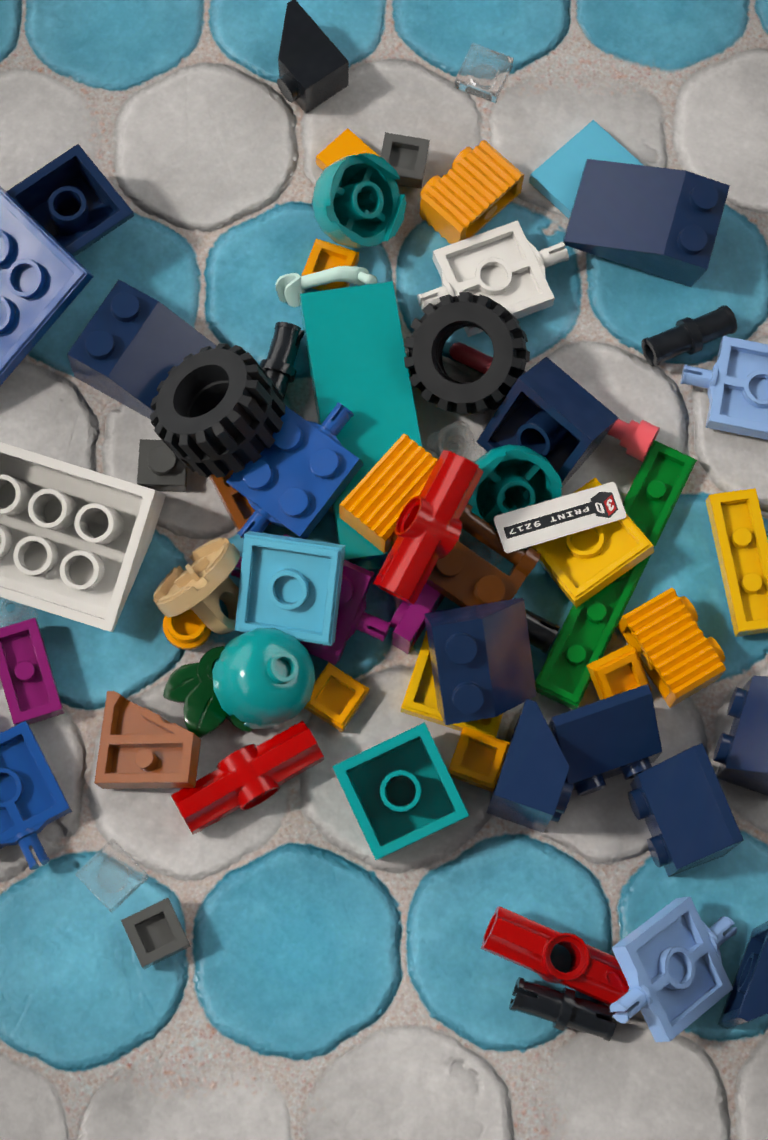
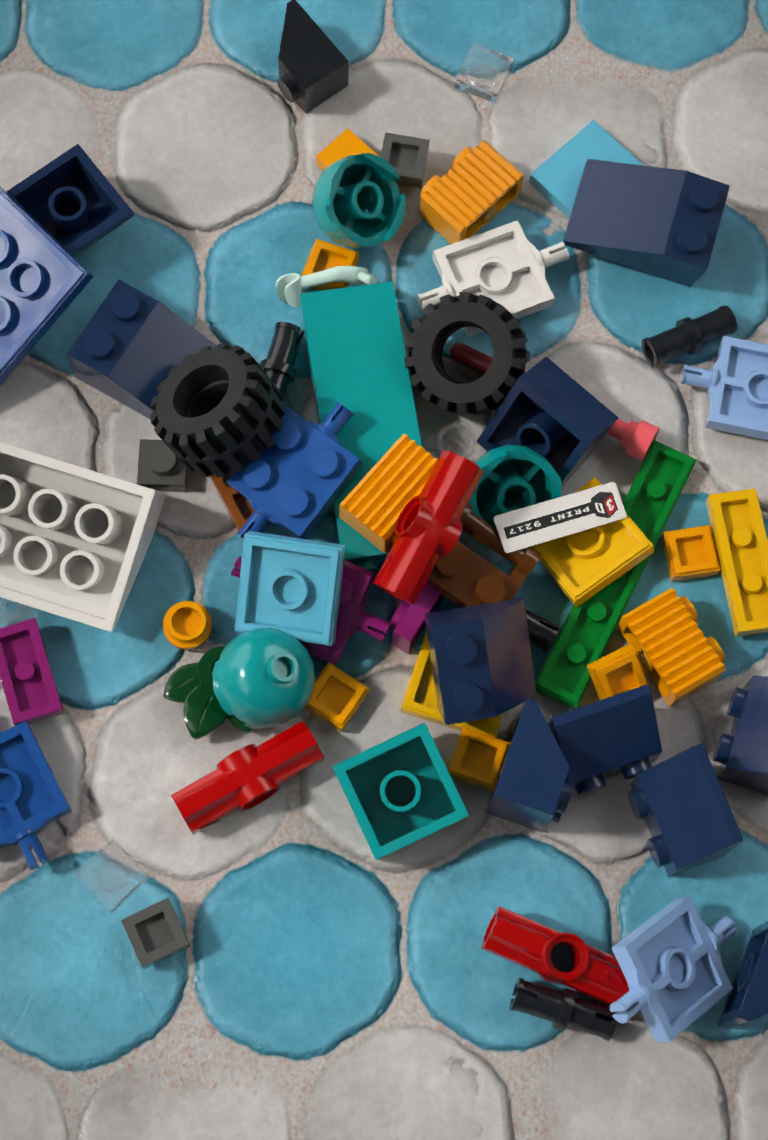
(144, 749): dark orange wing -> none
(202, 586): tan tile -> none
(690, 553): none -> light orange tile

